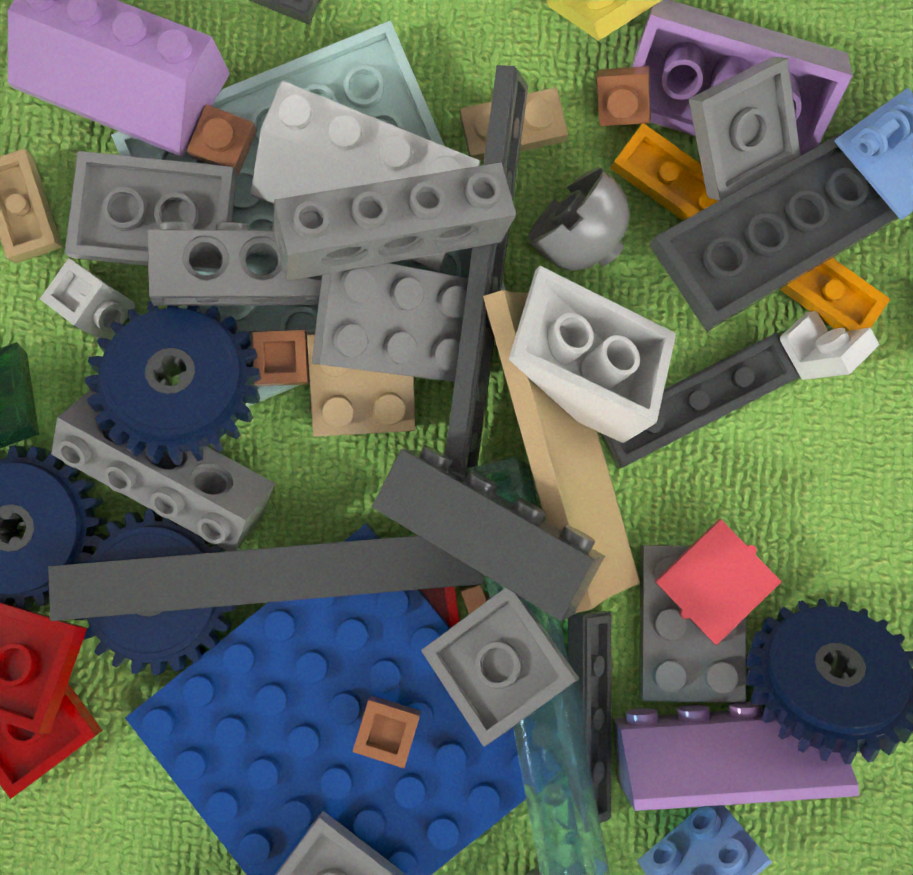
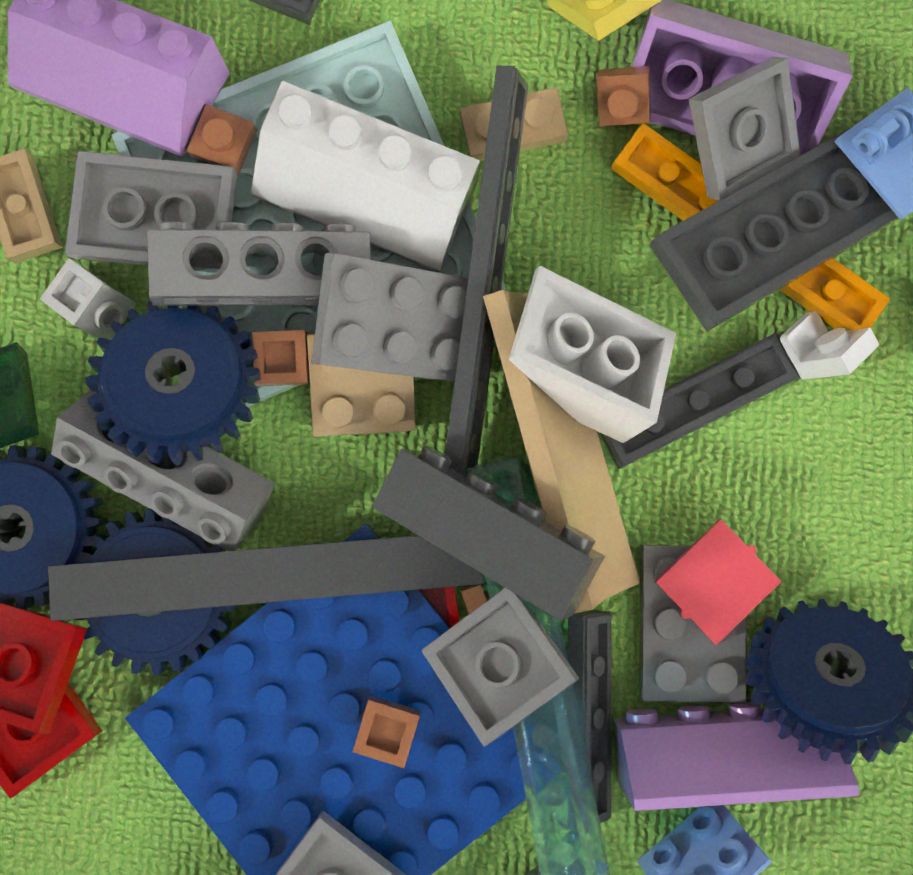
(392, 220): light grey brick -> none
(584, 225): light grey cylinder -> none

